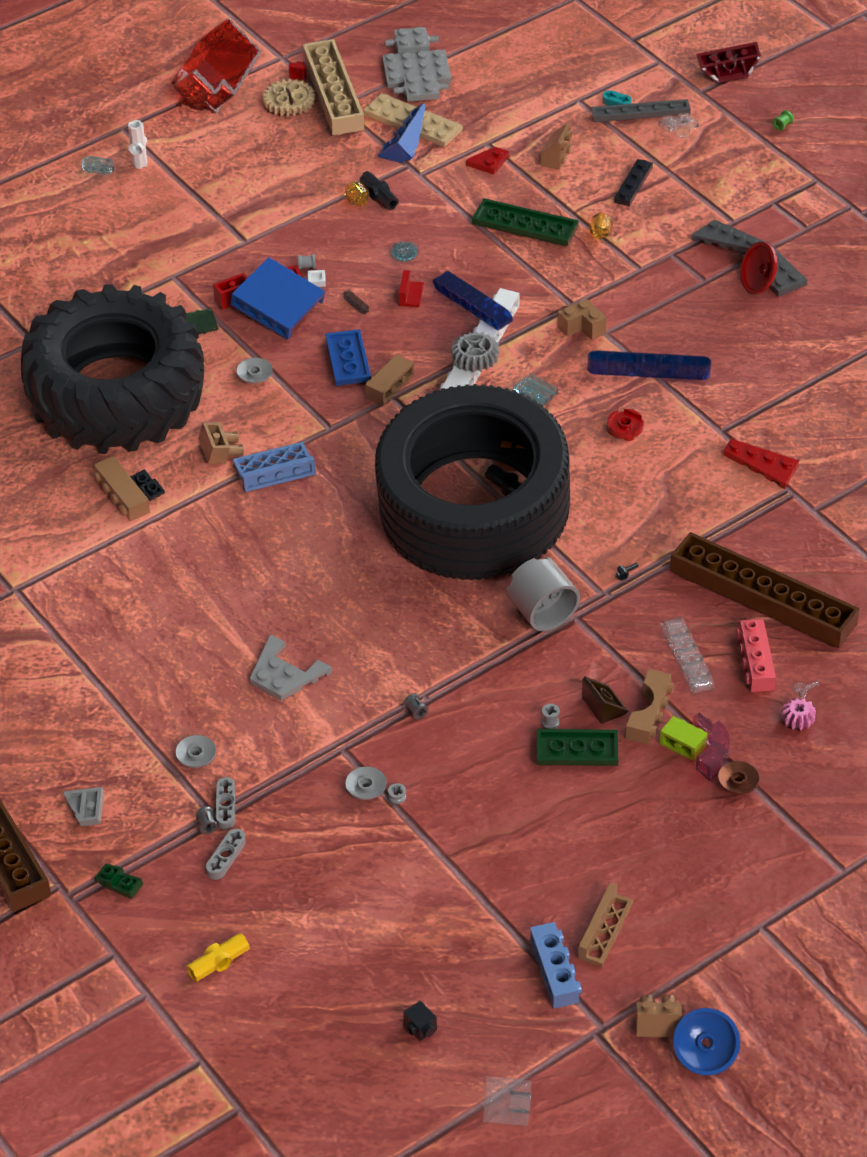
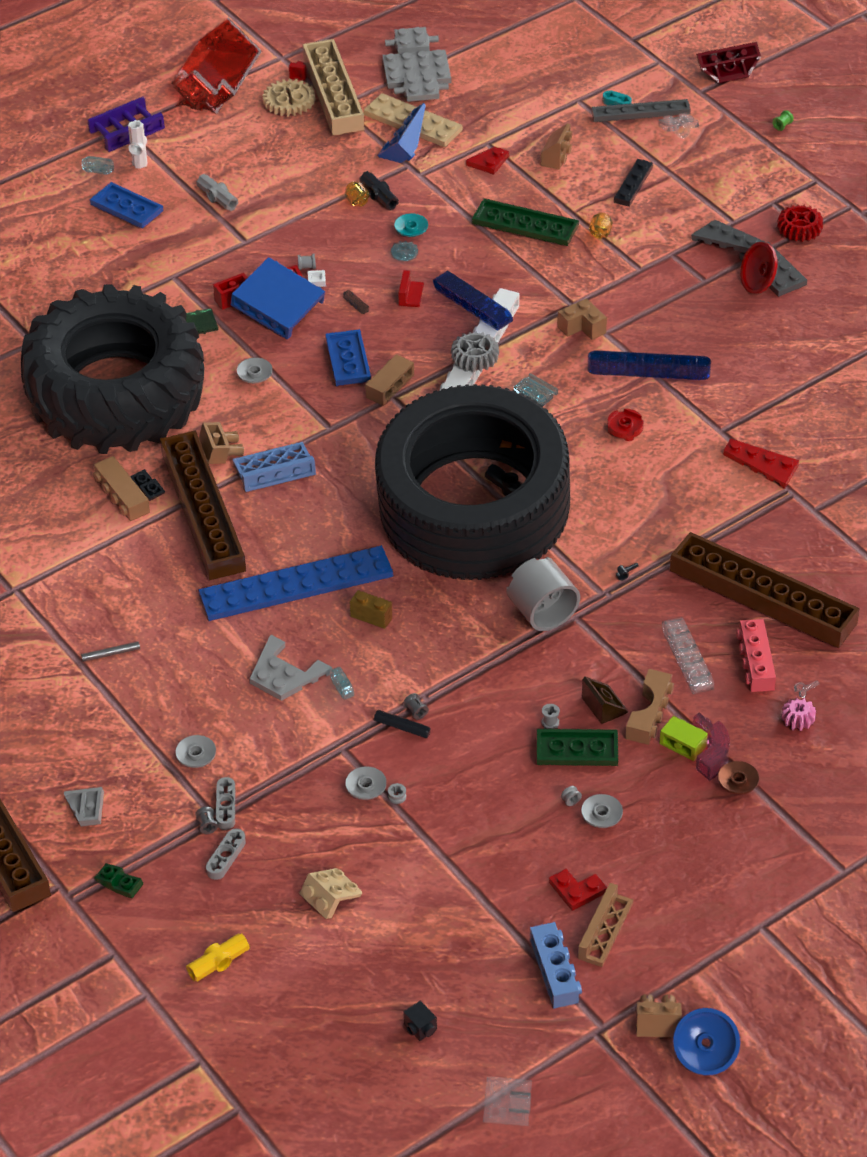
(110, 651): none -> flat silver bar
(120, 138): none -> dark purple fence
(126, 205): none -> blue plate
(203, 505): none -> reddish brown brick
(217, 192): none -> light grey piece
(295, 583): none -> blue plate
(326, 889): none -> tan bracket
(341, 683): none -> clear light blue beam
(371, 609): none -> pearl gold brick
(402, 723): none -> black axle
(411, 225): none -> teal dish
(571, 795): none -> light grey bush
(577, 893): none -> red plate
(602, 811): none -> light grey dish
(800, 223): none -> red gear

